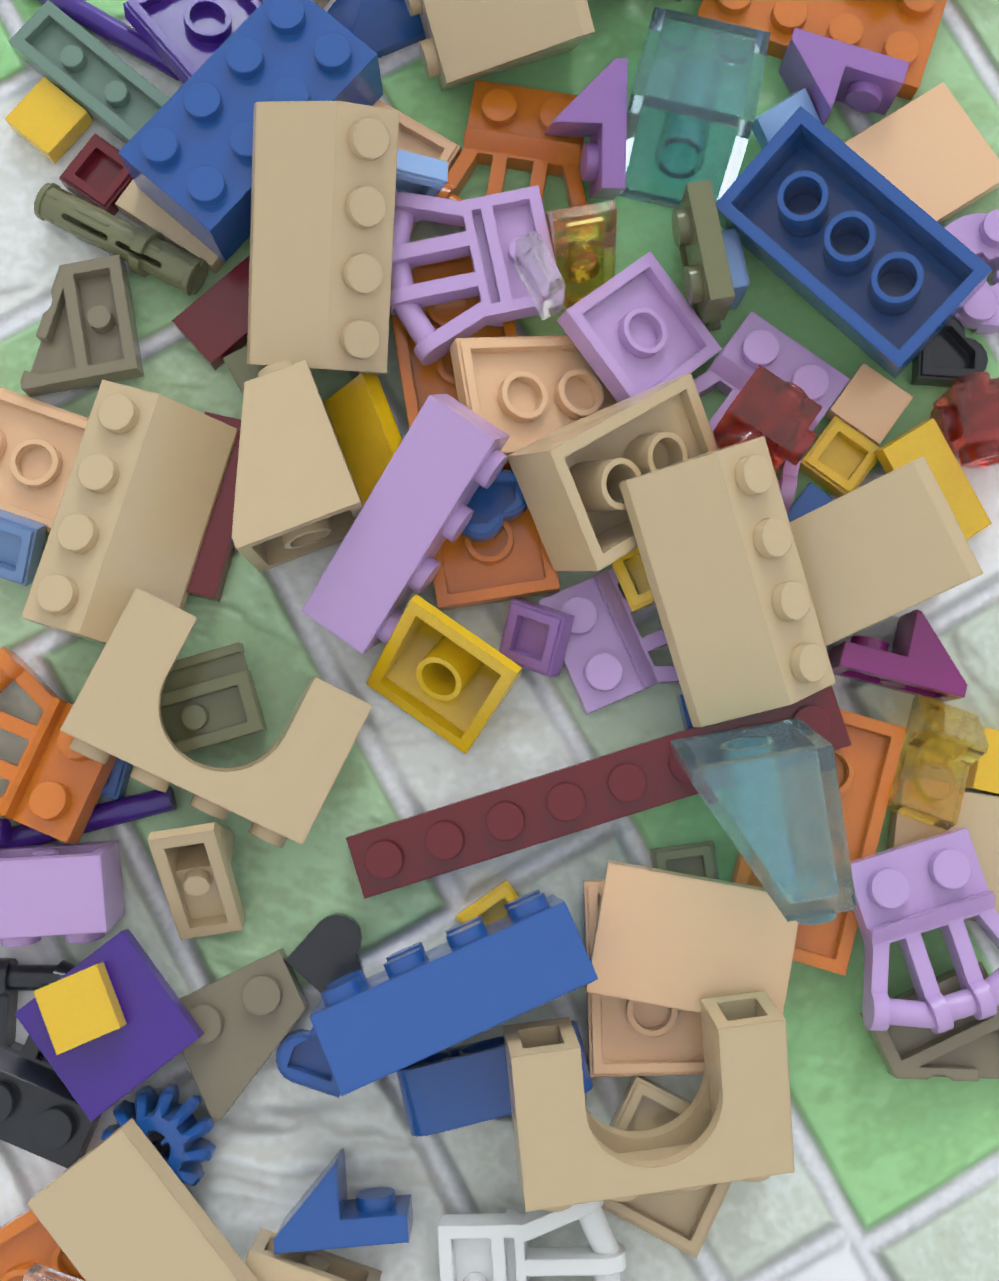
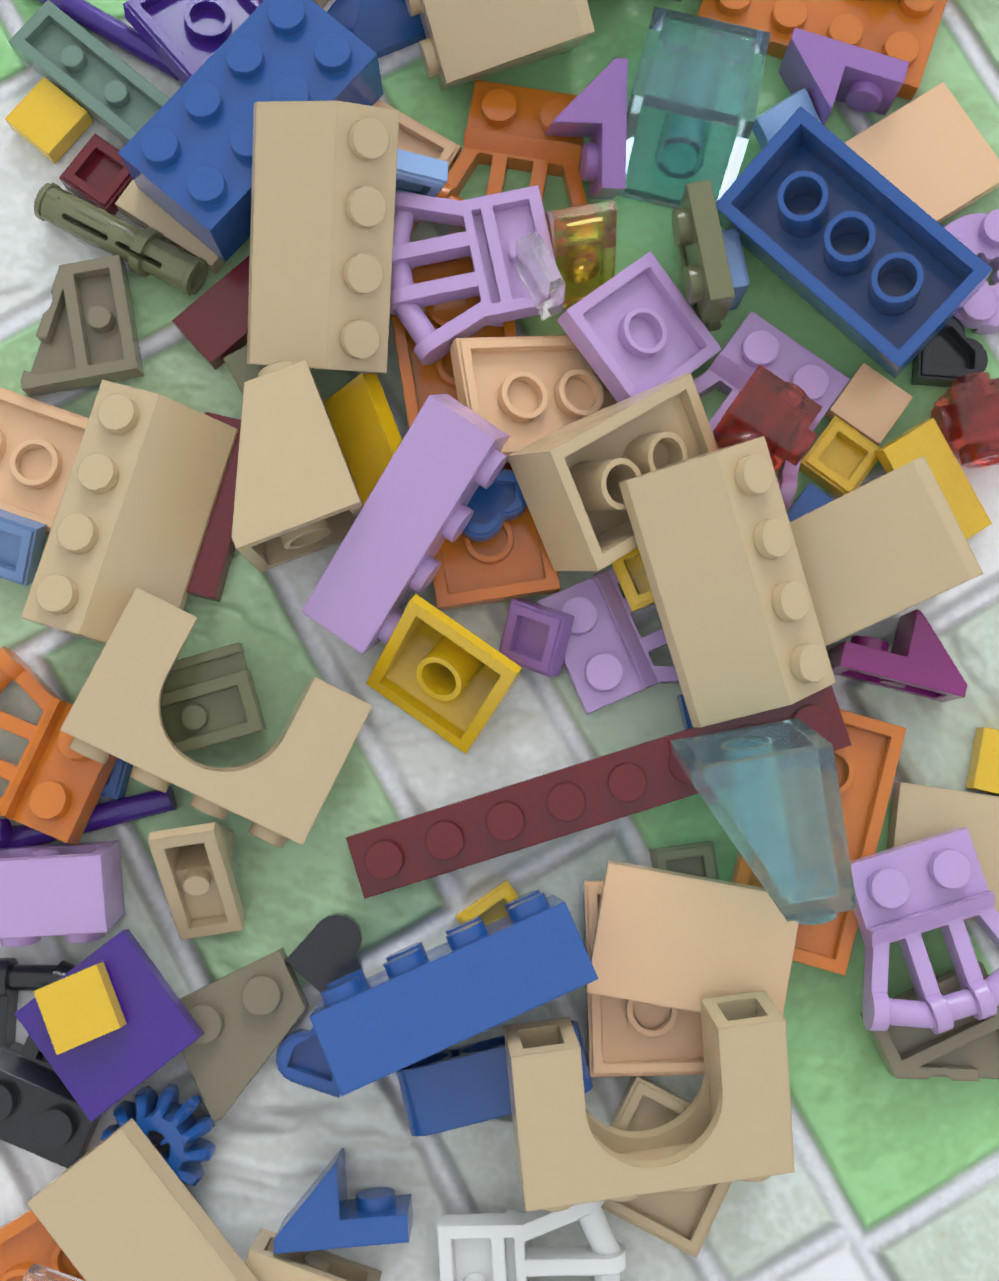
(936, 762): clear yellow slope -> none

